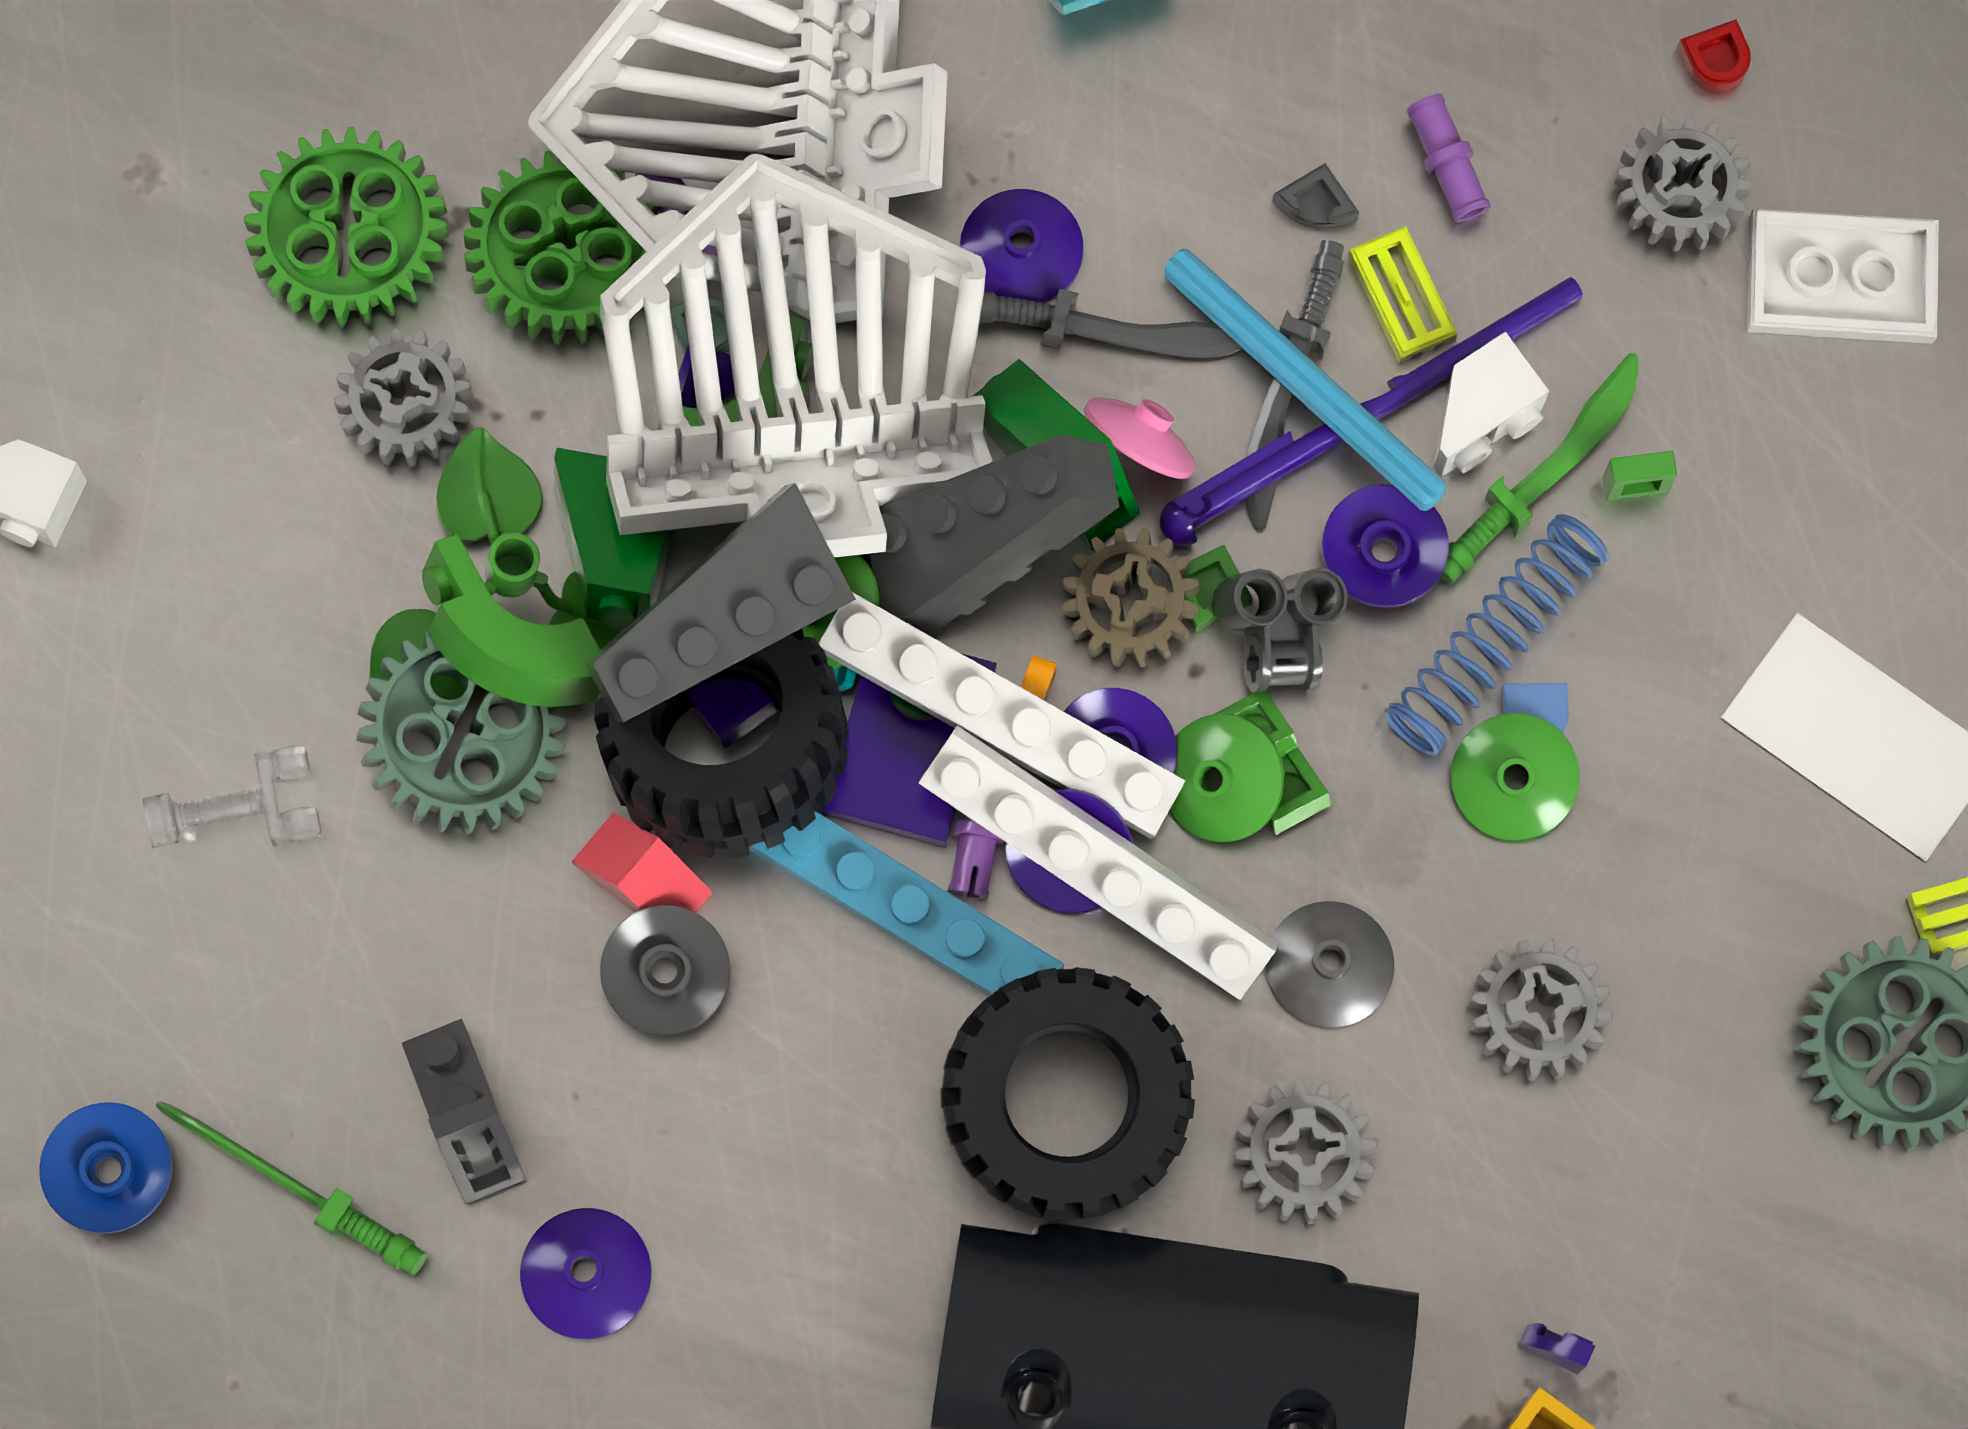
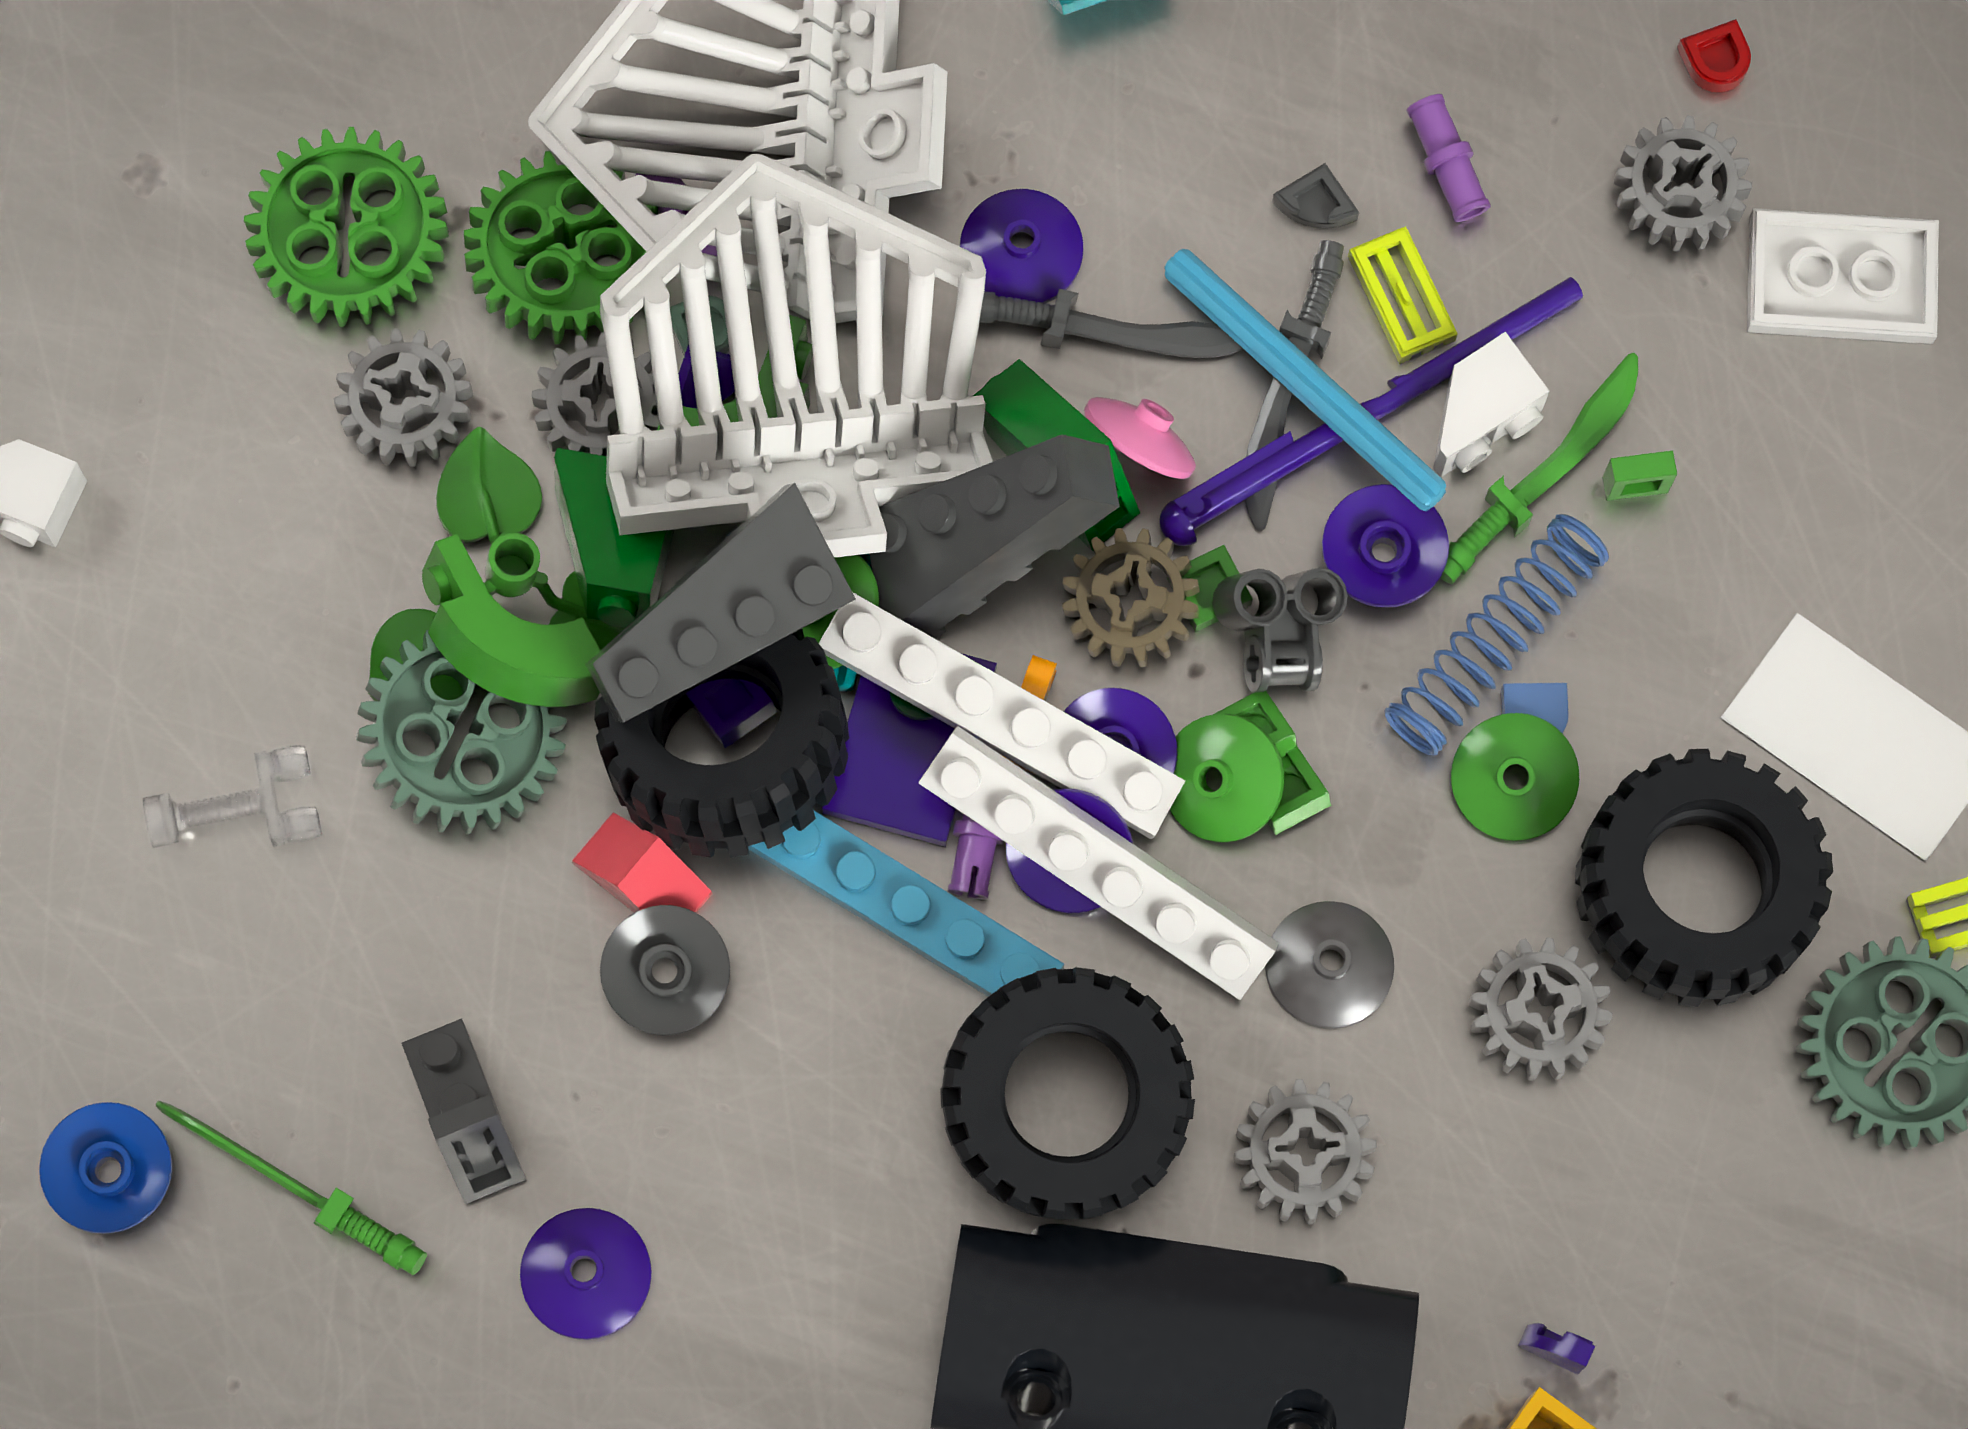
(577, 396): none -> light grey gear
(1751, 812): none -> black tyre

